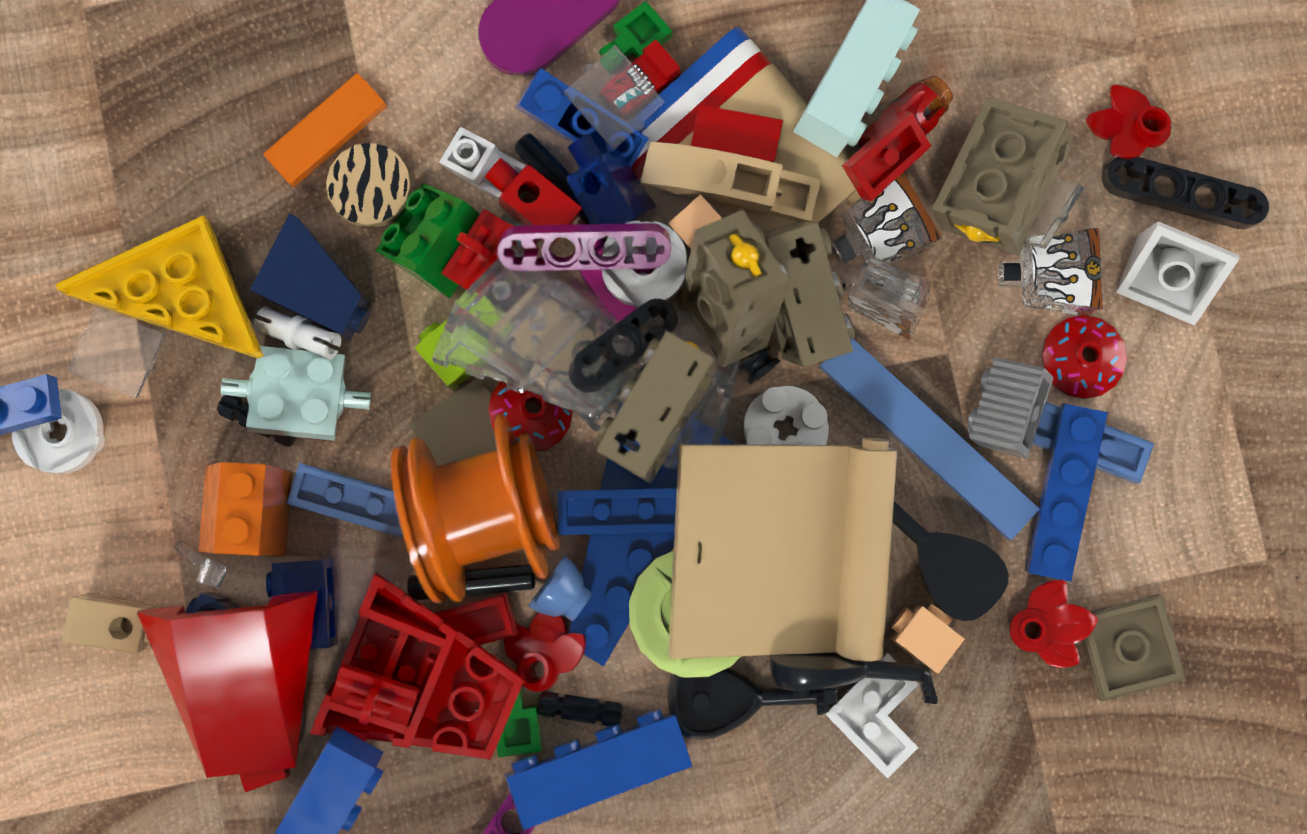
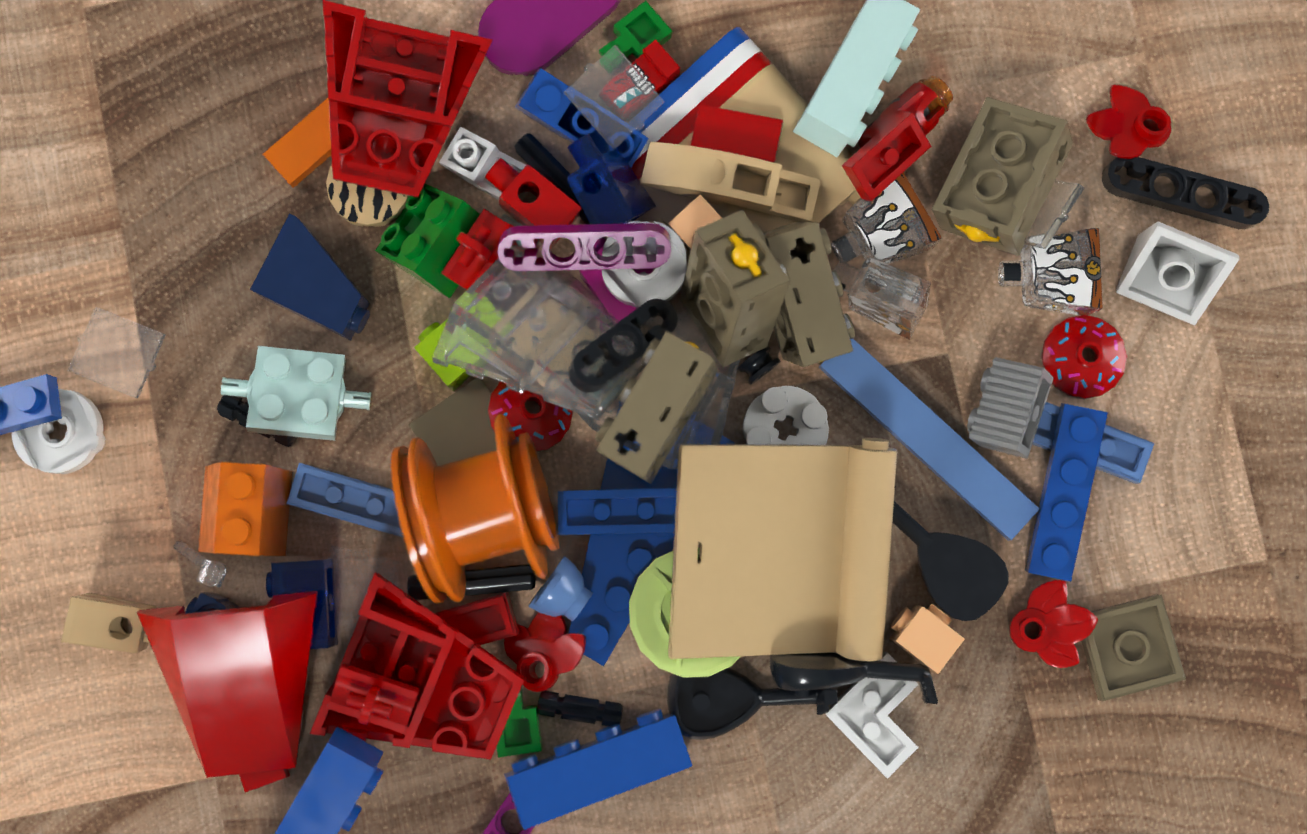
(174, 284): yellow tile -> none
(297, 332): white pin -> none
(392, 96): none -> red wedge

